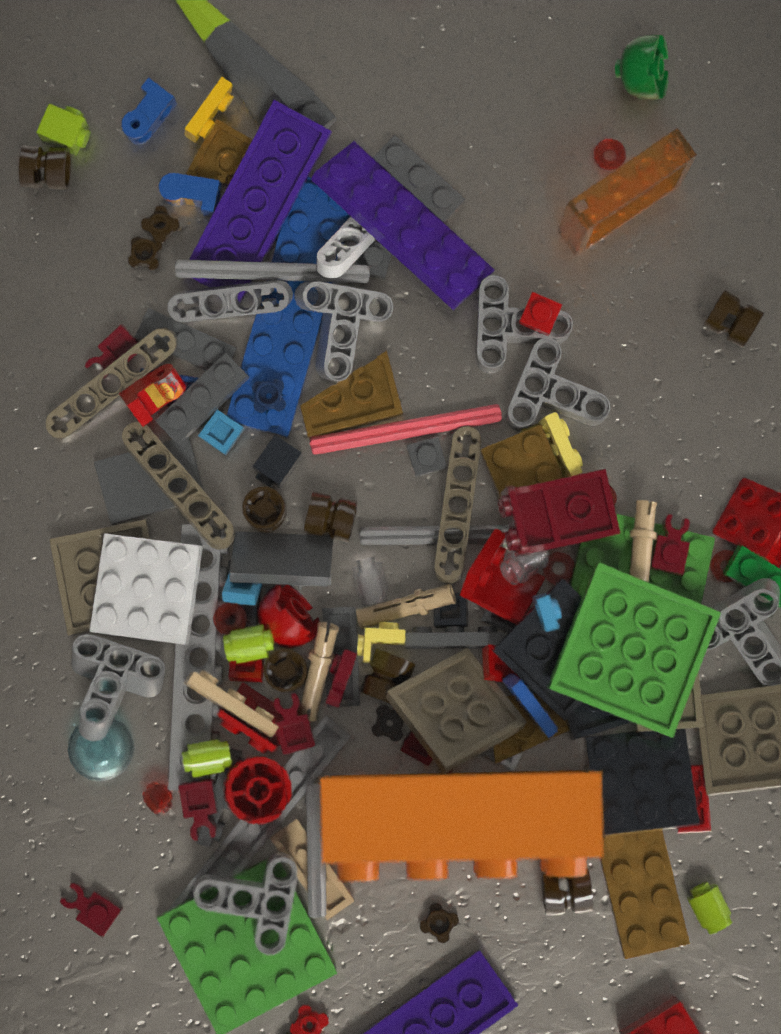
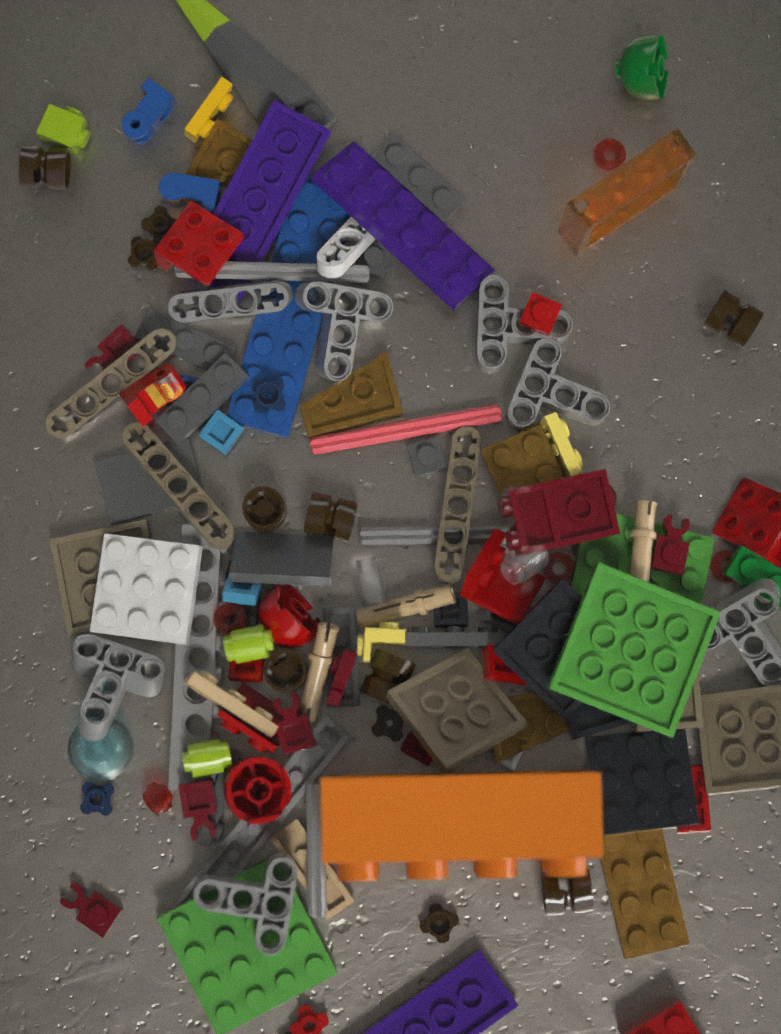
(90, 805): none -> dark blue plate
(198, 244): none -> red bracket
(276, 462): black brick -> none
(530, 705): blue tile -> none
(547, 611): dark azure plate -> none
(710, 907): lime brick -> none

